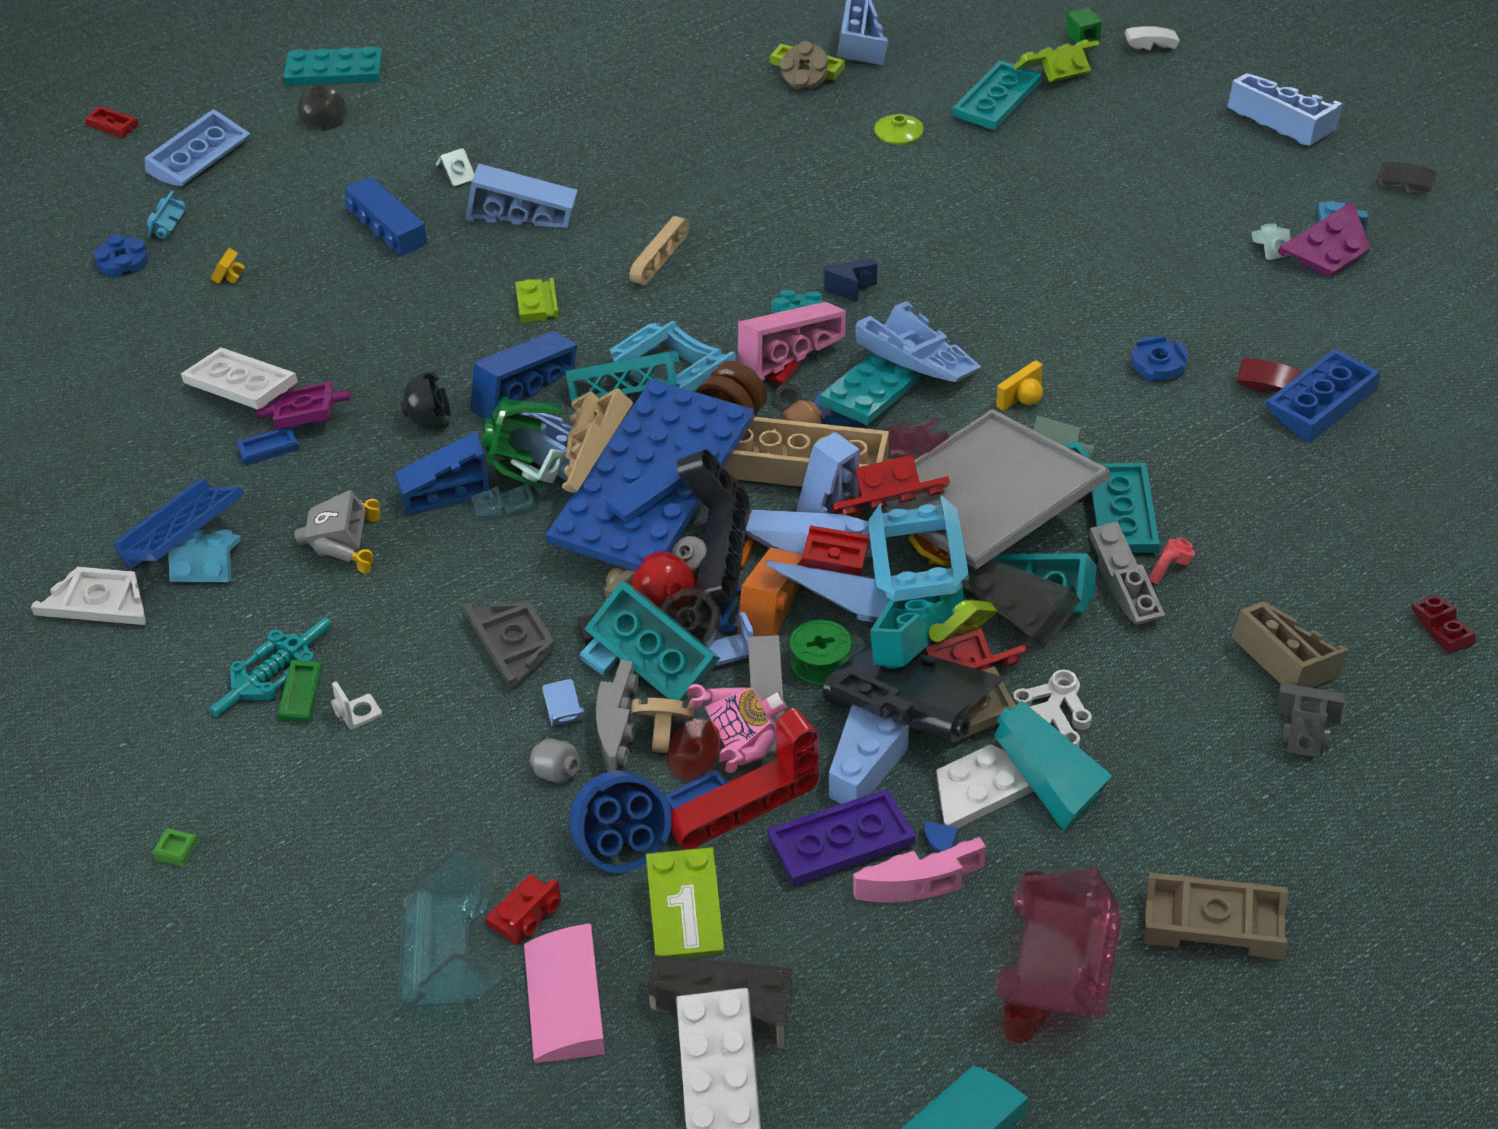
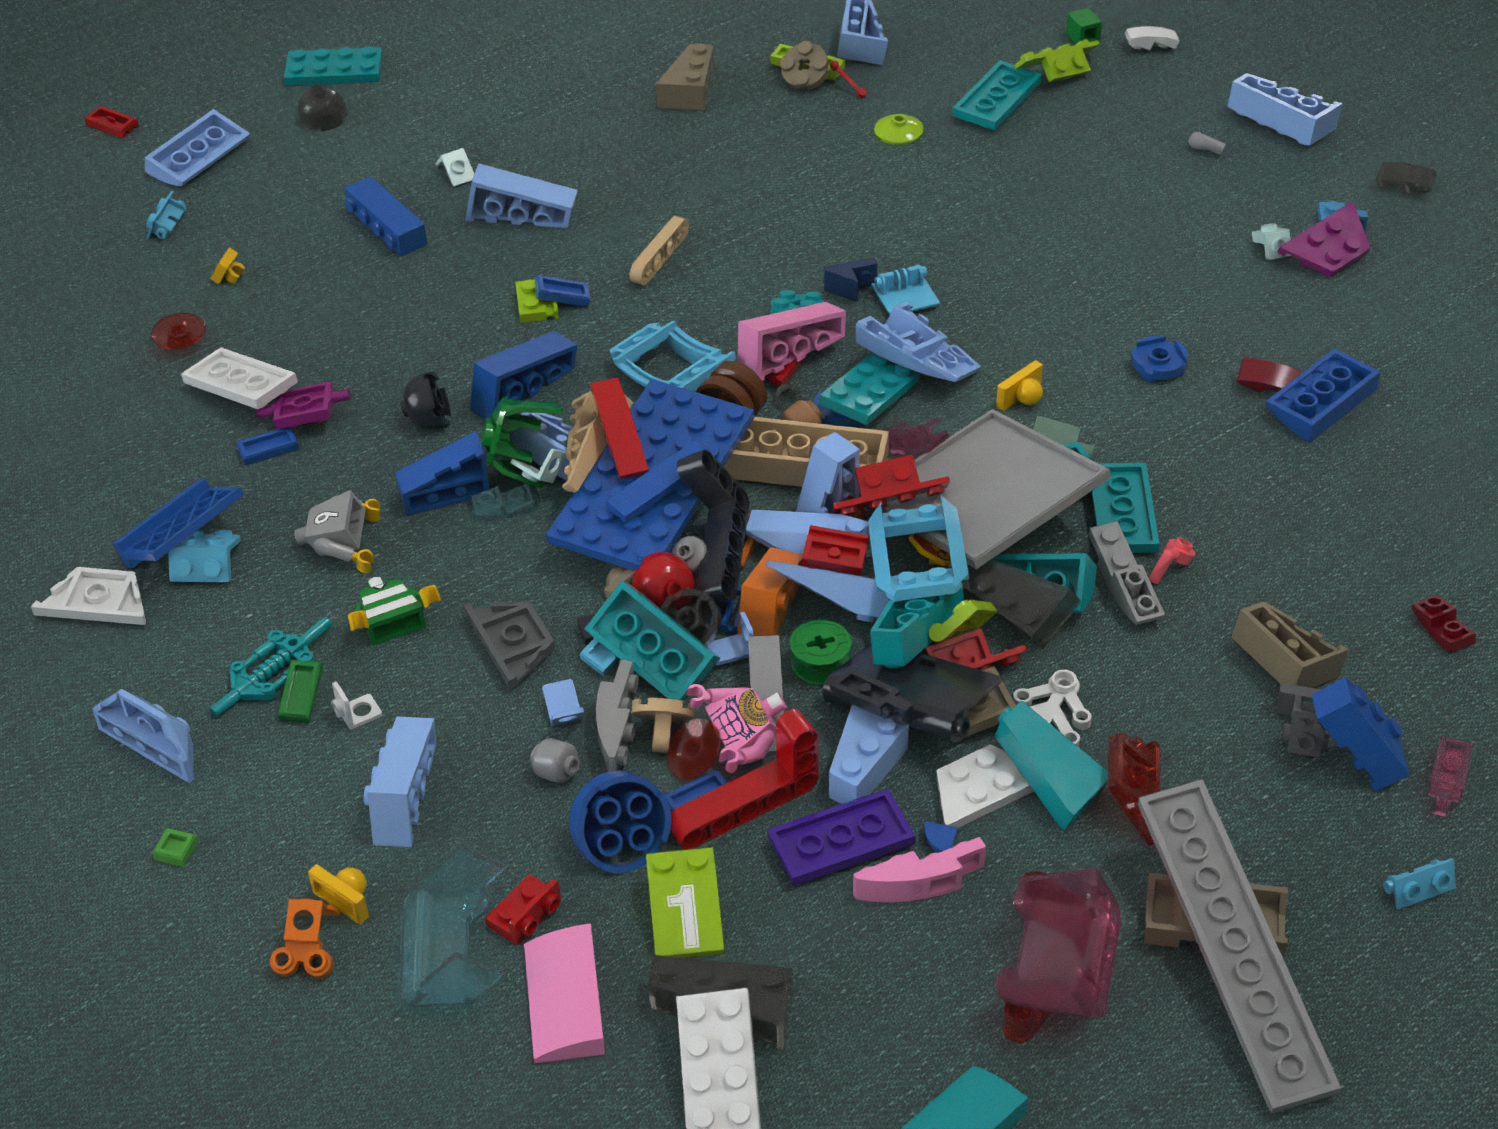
(121, 255): blue plate -> none
(148, 731): none -> light blue wedge
(178, 331): none -> clear red dish
(304, 945): none -> orange piece
(341, 891): none -> yellow tile
(391, 609): none -> green torso
(400, 780): none -> light blue wedge
(562, 291): none -> blue tile
(619, 428): none -> red slope
(625, 366): teal fence -> none
(687, 79): none -> dark tan wedge
(861, 92): none -> red hinge
(908, 286): none -> medium azure hinge
(1133, 774): none -> clear red wing
(1203, 142): none -> light grey arm
(1238, 948): none -> light grey plate
(1364, 729): none -> blue wedge
(1422, 883): none -> medium azure hinge
(1449, 773): none -> clear pink hinge

